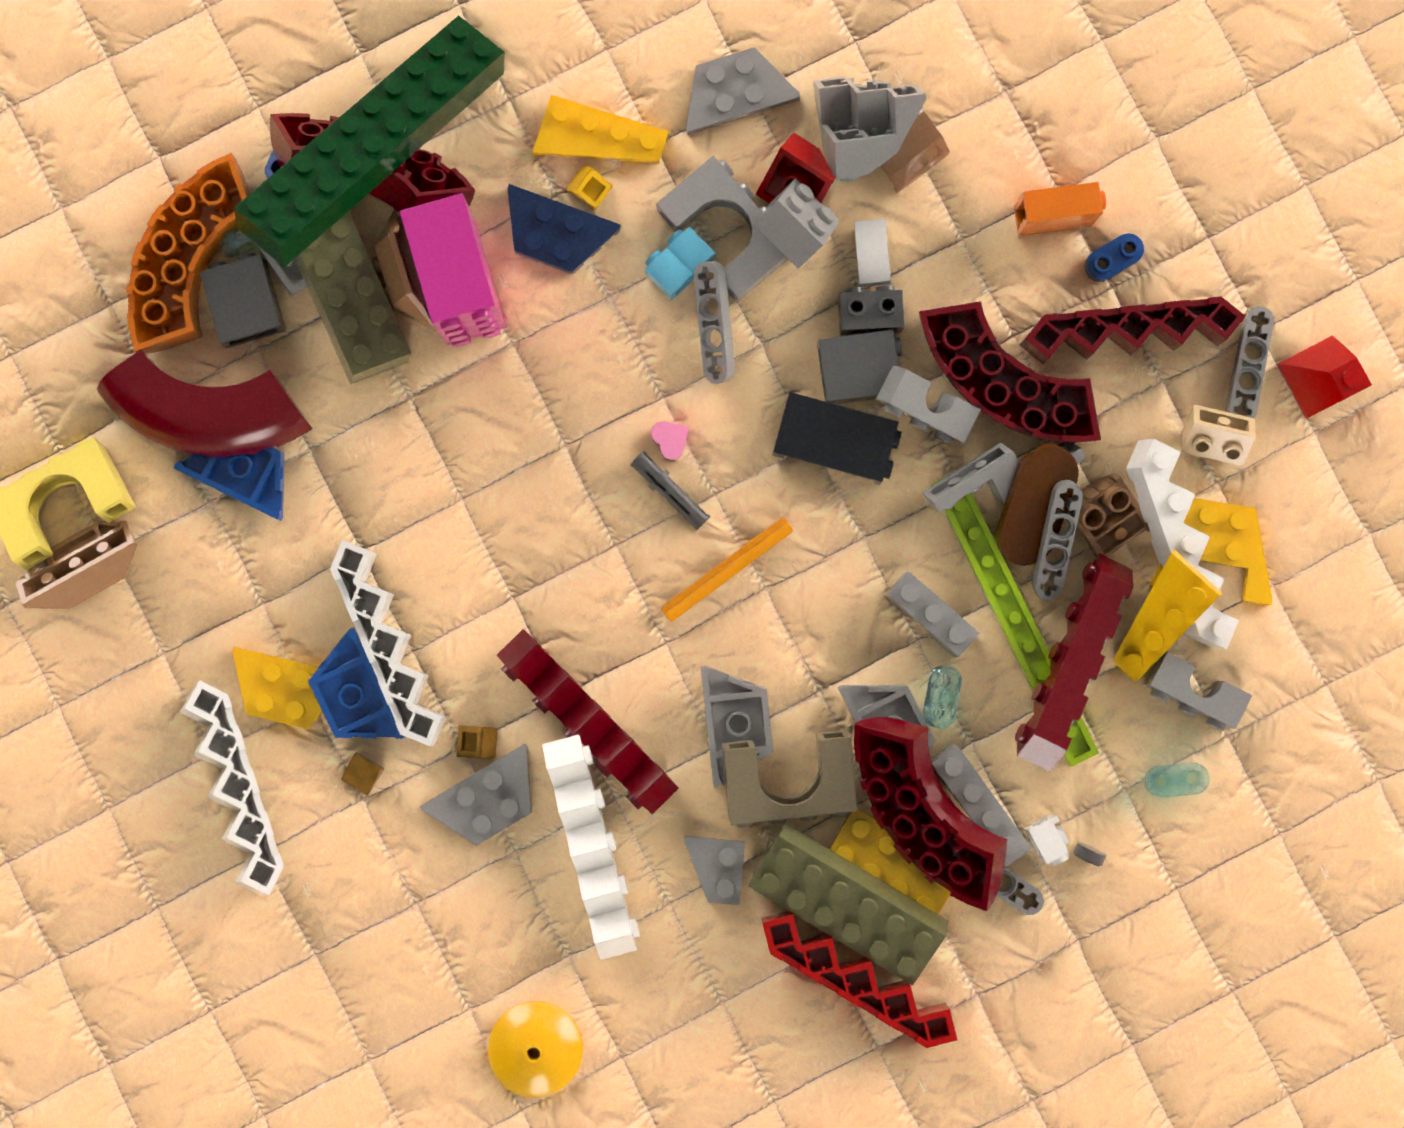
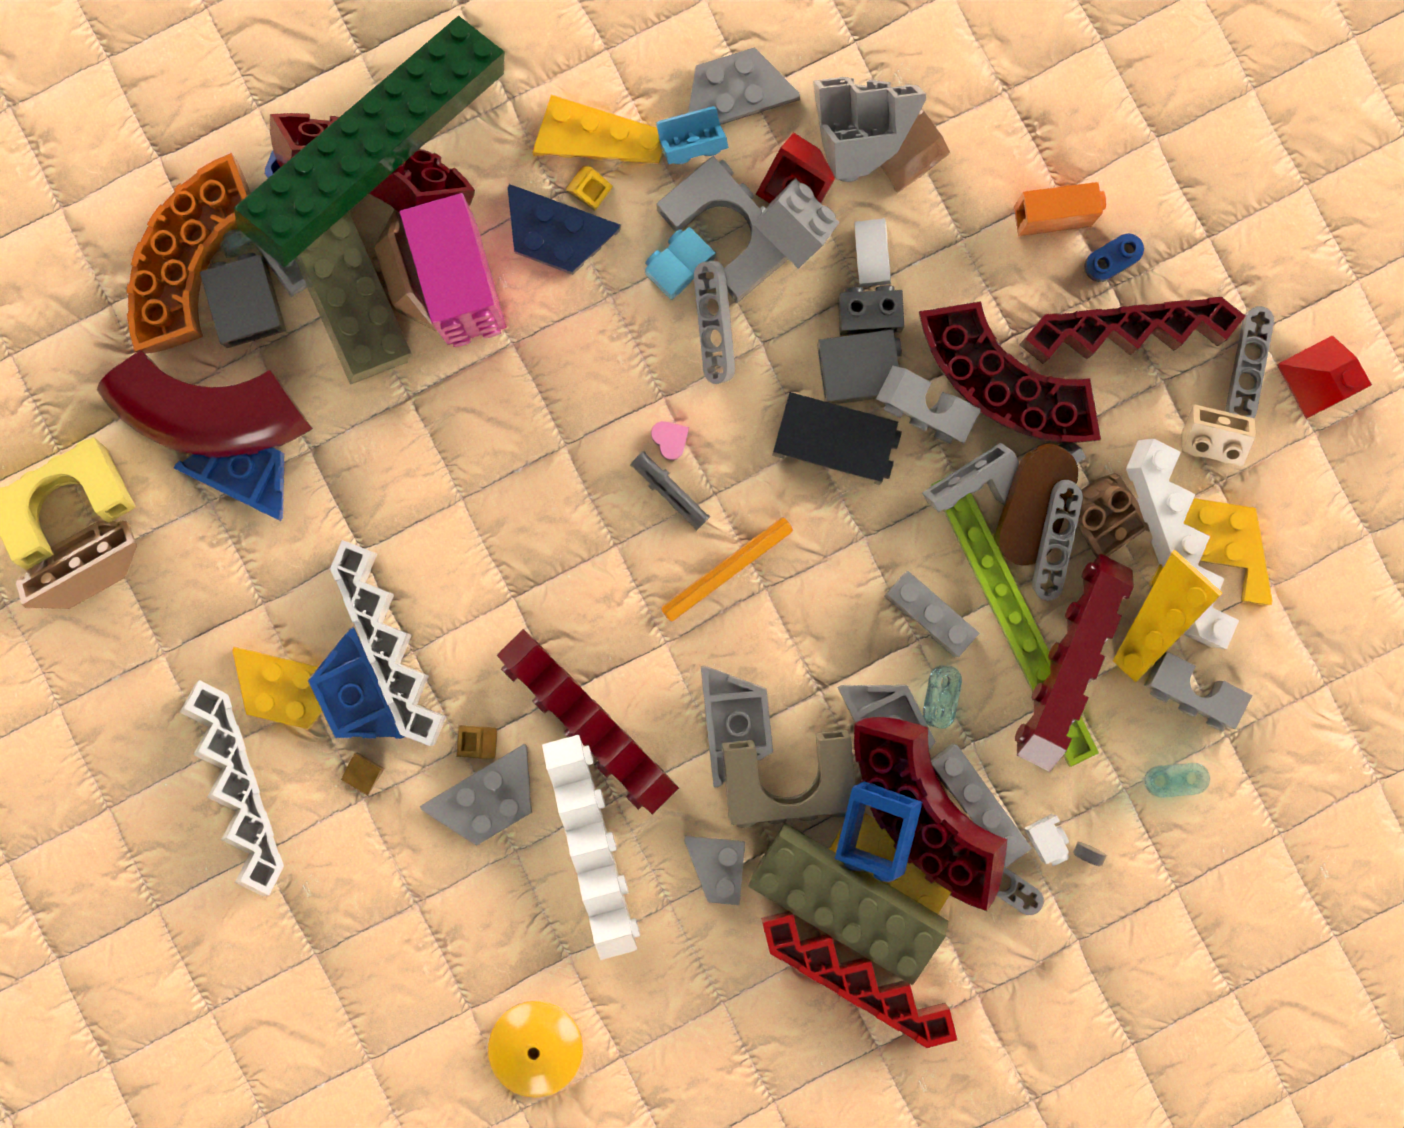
(691, 135): none -> dark azure bracket
(887, 801): none -> blue window

